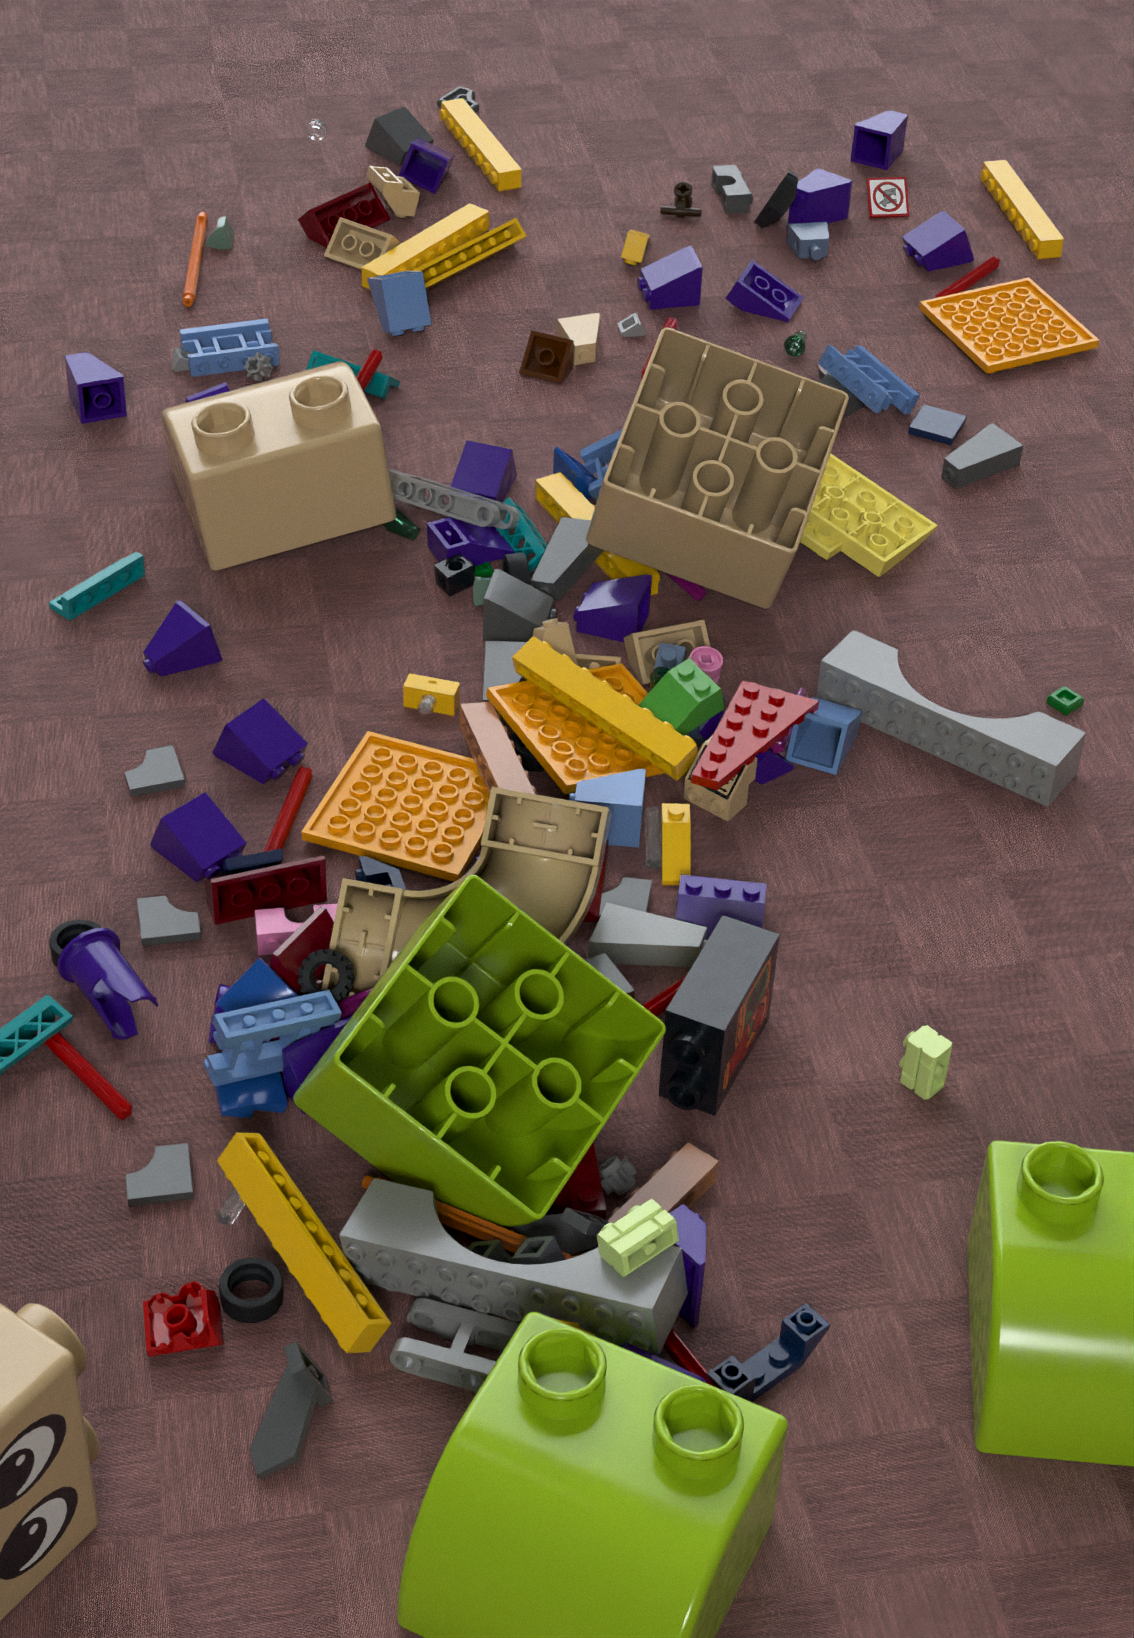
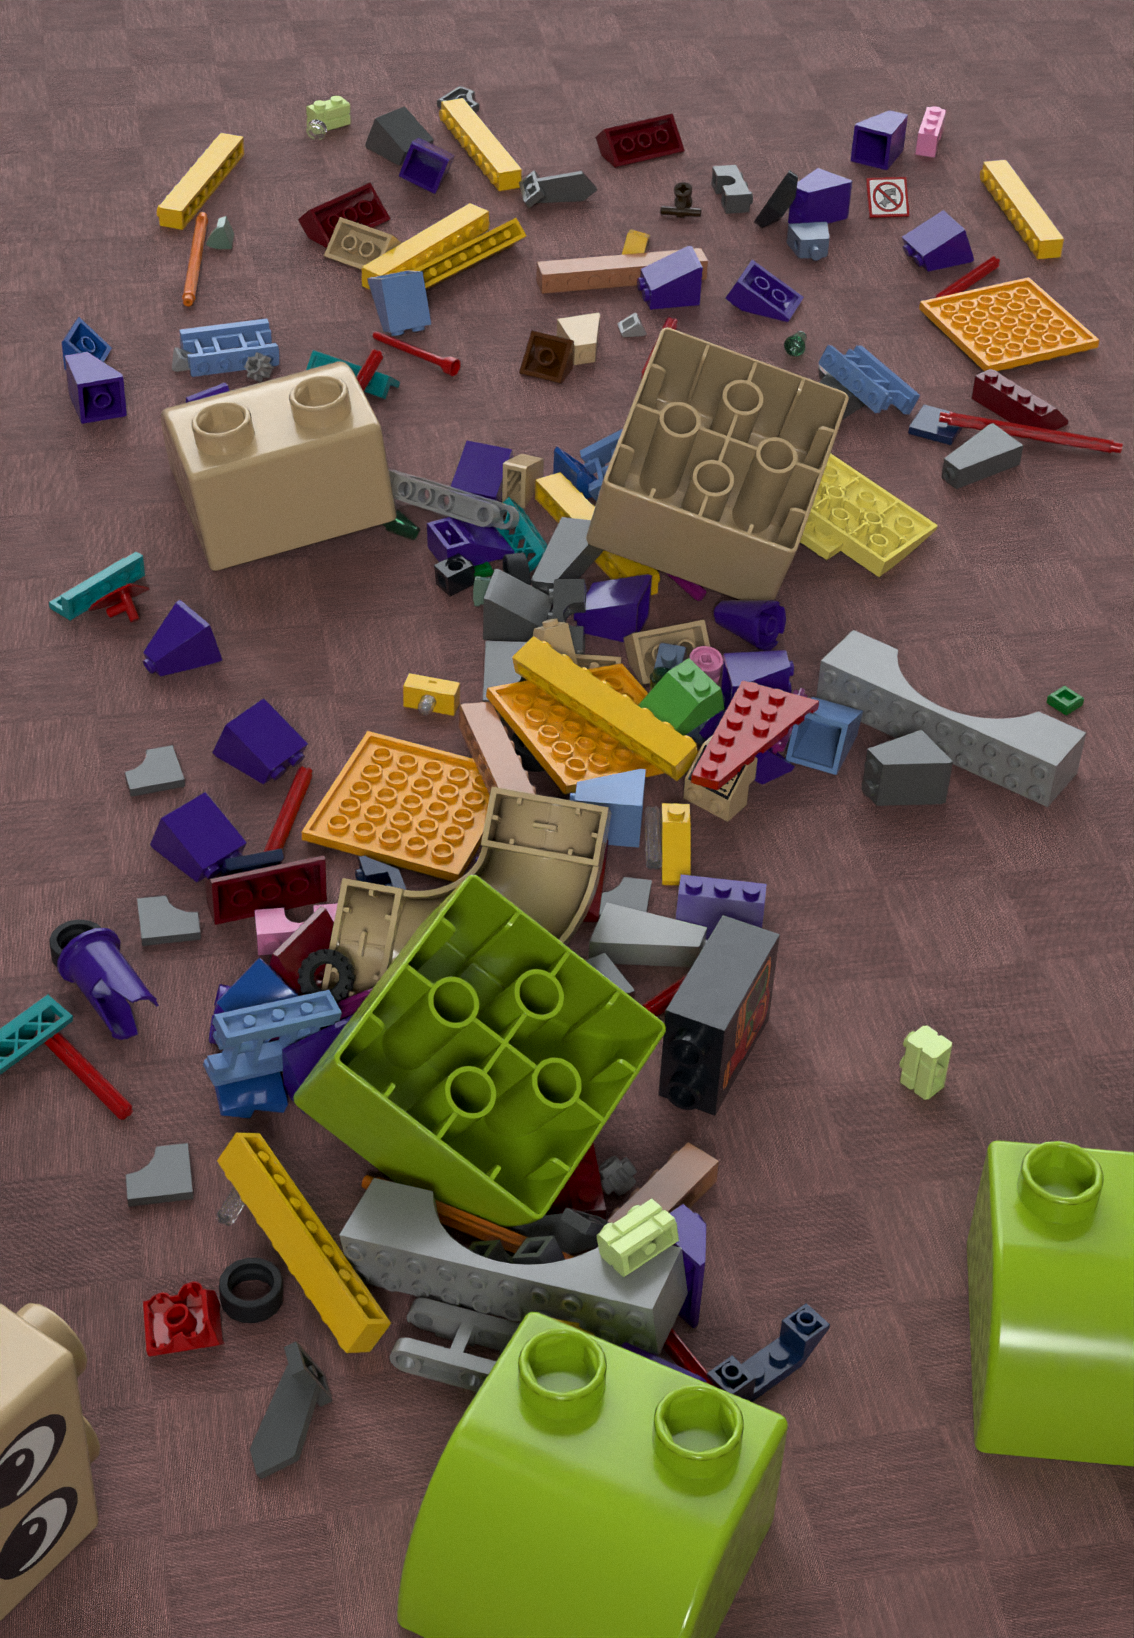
(84, 339): none -> blue slope
(123, 597): none -> red shield
(200, 181): none -> yellow brick
(331, 112): none -> yellowish green brick
(394, 191): tan piece -> none
(448, 364): none -> red piece
(520, 478): none -> tan slope
(556, 188): none -> dark grey piece
(569, 598): none -> dark grey arch
(600, 271): none -> nougat brick
(640, 141): none -> dark red slope
(752, 620): none -> dark purple cone
(761, 667): none -> dark purple slope
(907, 772): none -> dark grey slope
(930, 131): none -> bright pink arch
(1015, 402): none -> dark red slope
(1033, 432): none -> red piece

